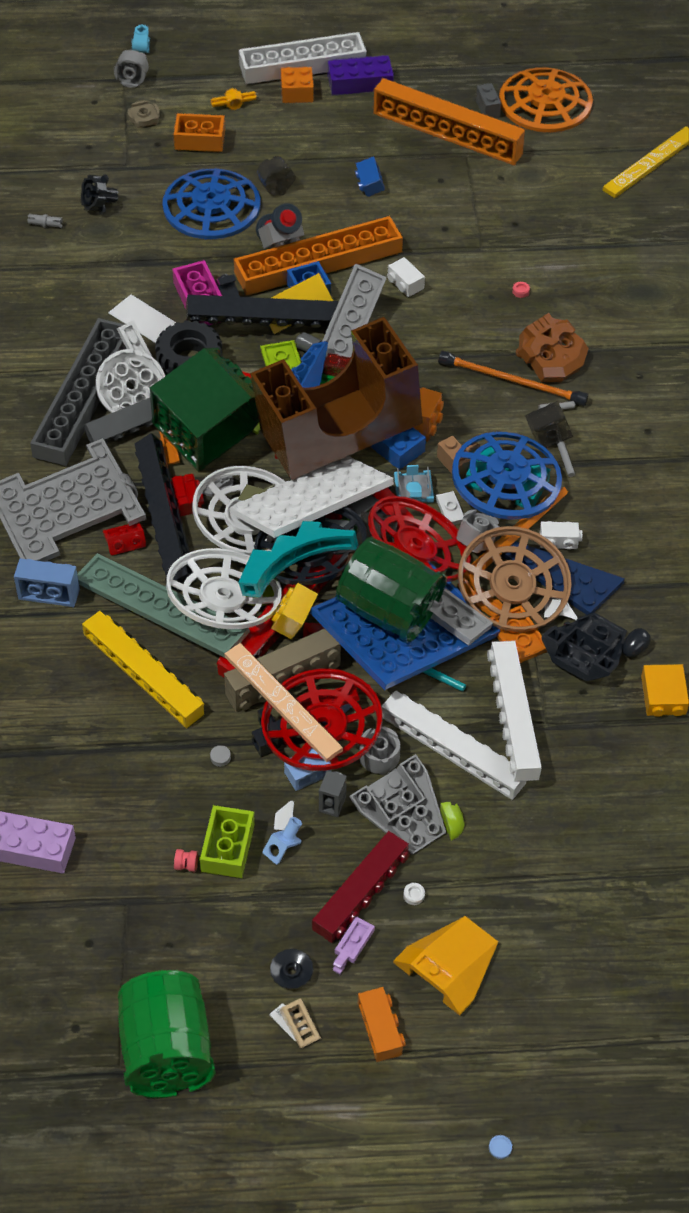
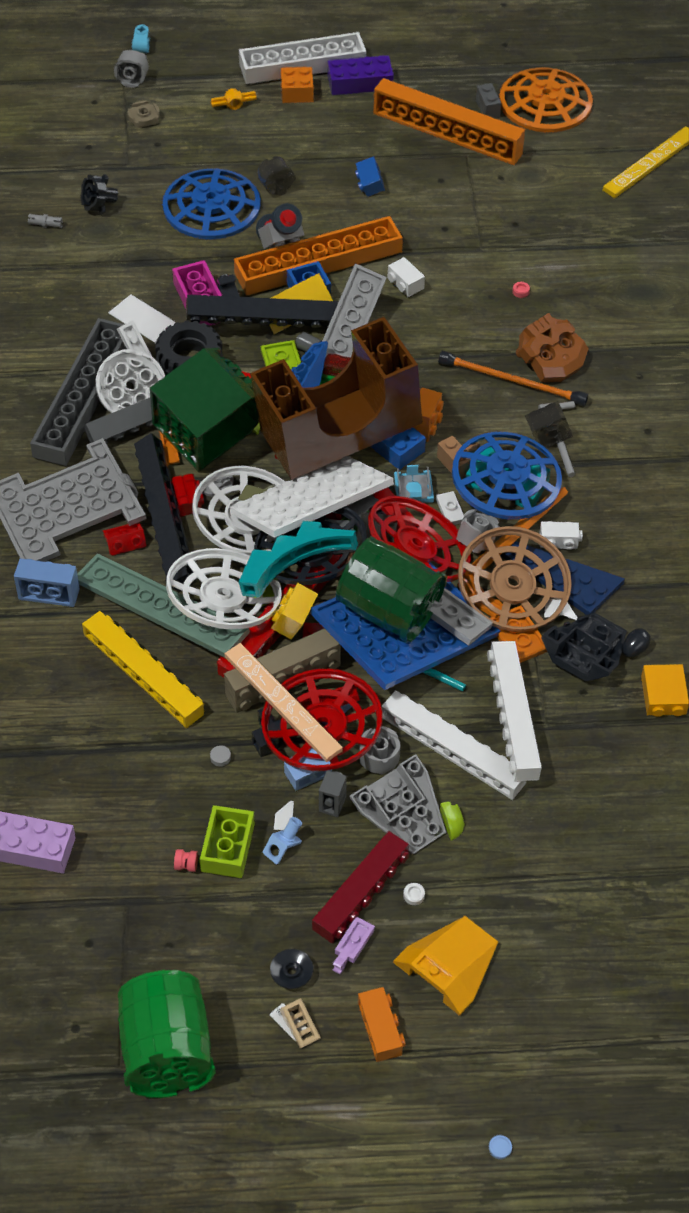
(199, 132): orange brick -> none

